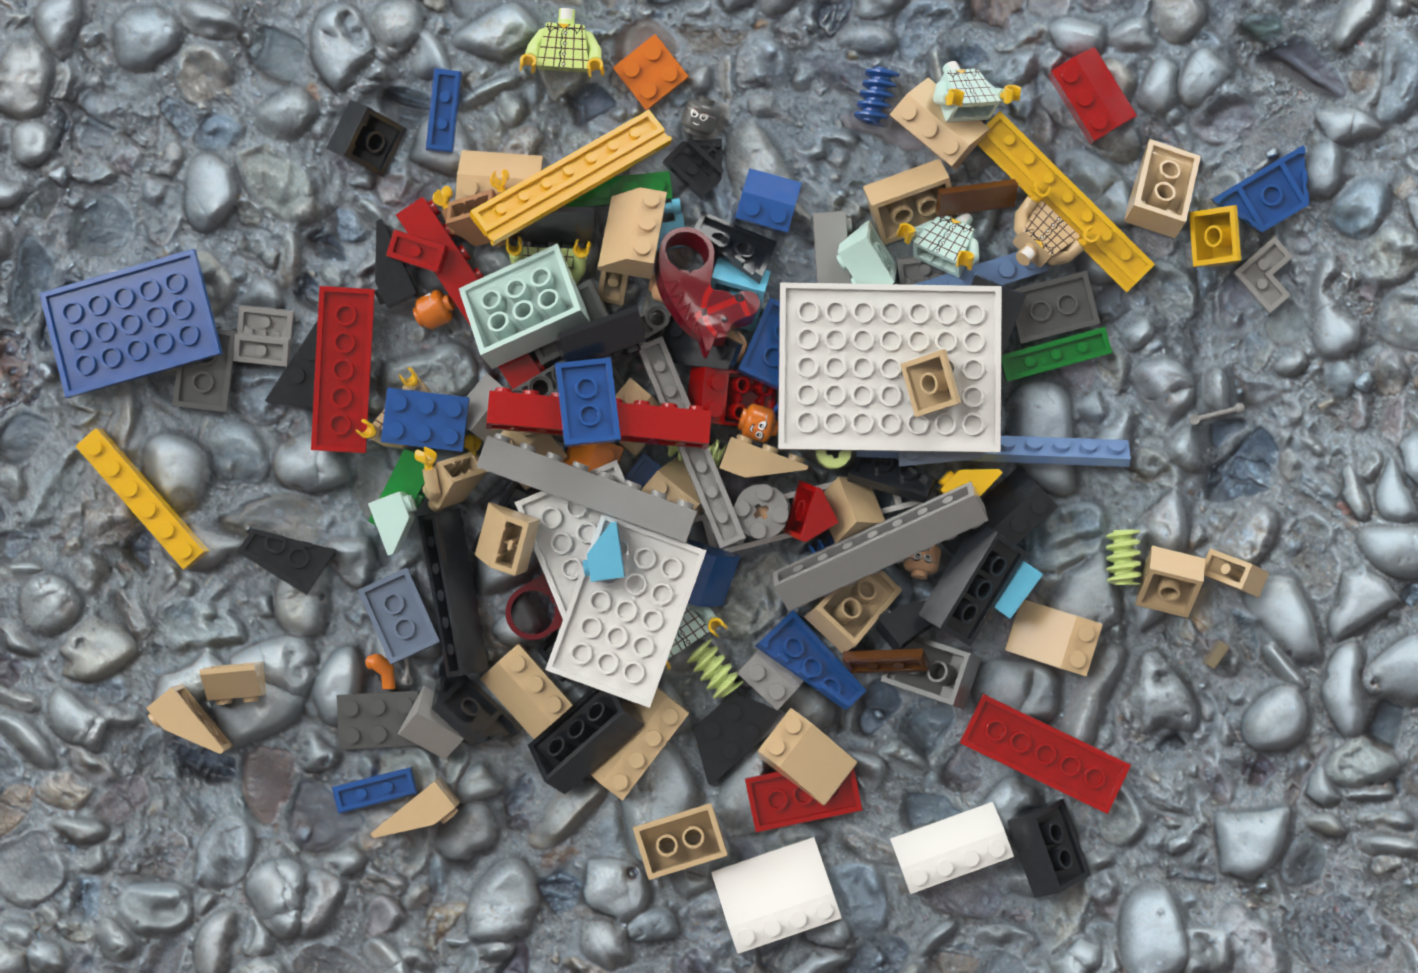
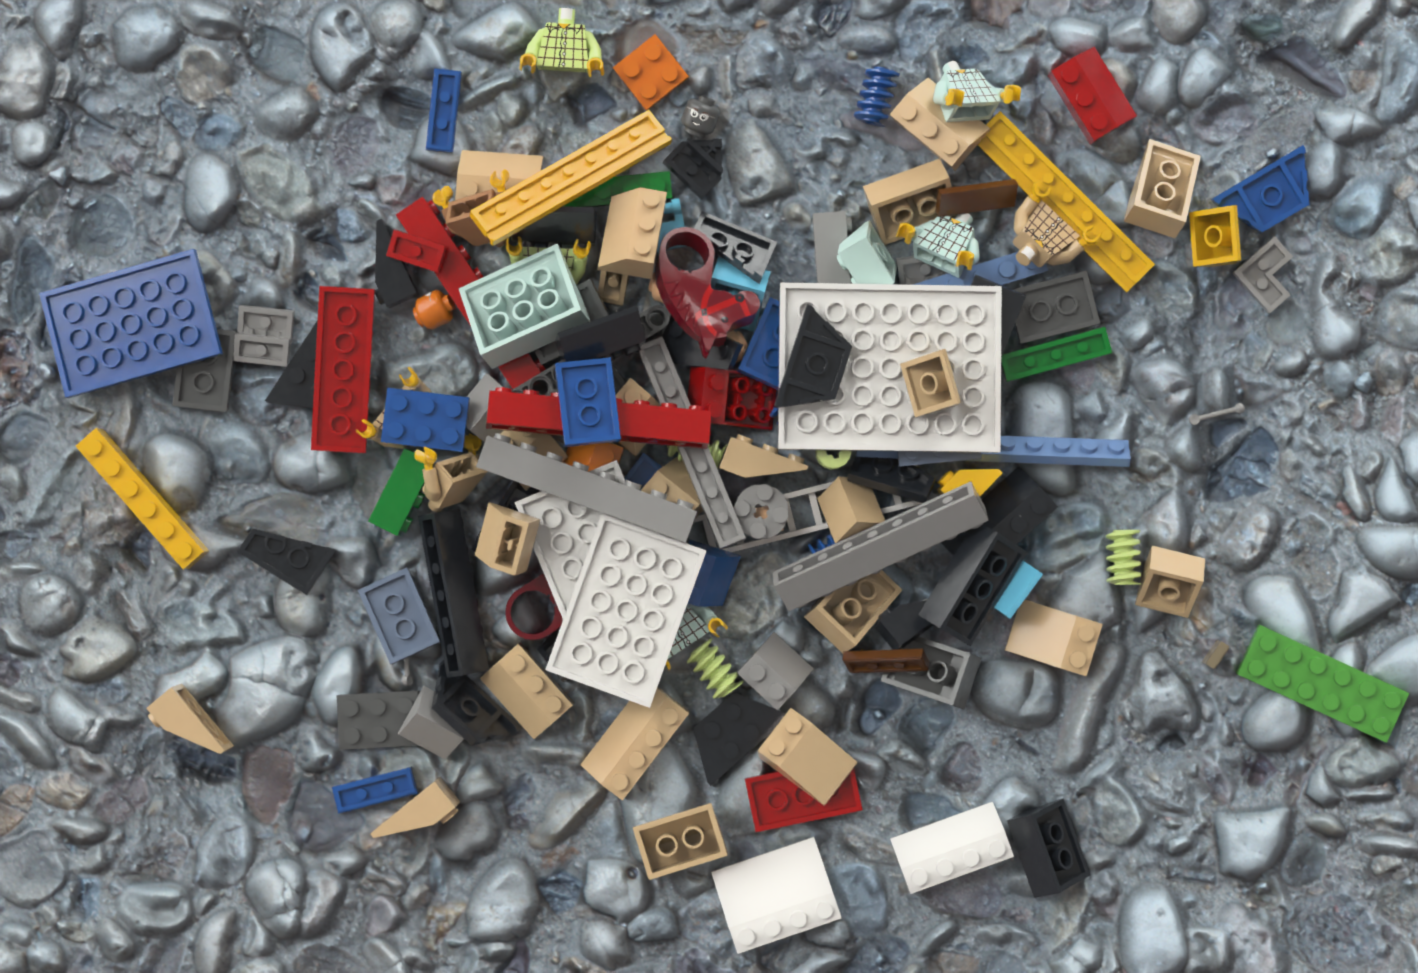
(234, 681): tan slope -> none
(366, 138): black slope -> none
(382, 666): orange arm -> none
(393, 519): light aqua slope -> none
(583, 738): black slope -> none
(605, 556): medium azure slope -> none
(758, 423): orange head -> none
(768, 201): blue slope -> none
(807, 657): blue wing -> none
(809, 513): red slope -> none
(814, 363): none -> black wing
(923, 563): light nougat head -> none
(1045, 753): red plate -> none
(1235, 573): tan slope -> none
(1322, 683): none -> bright green plate

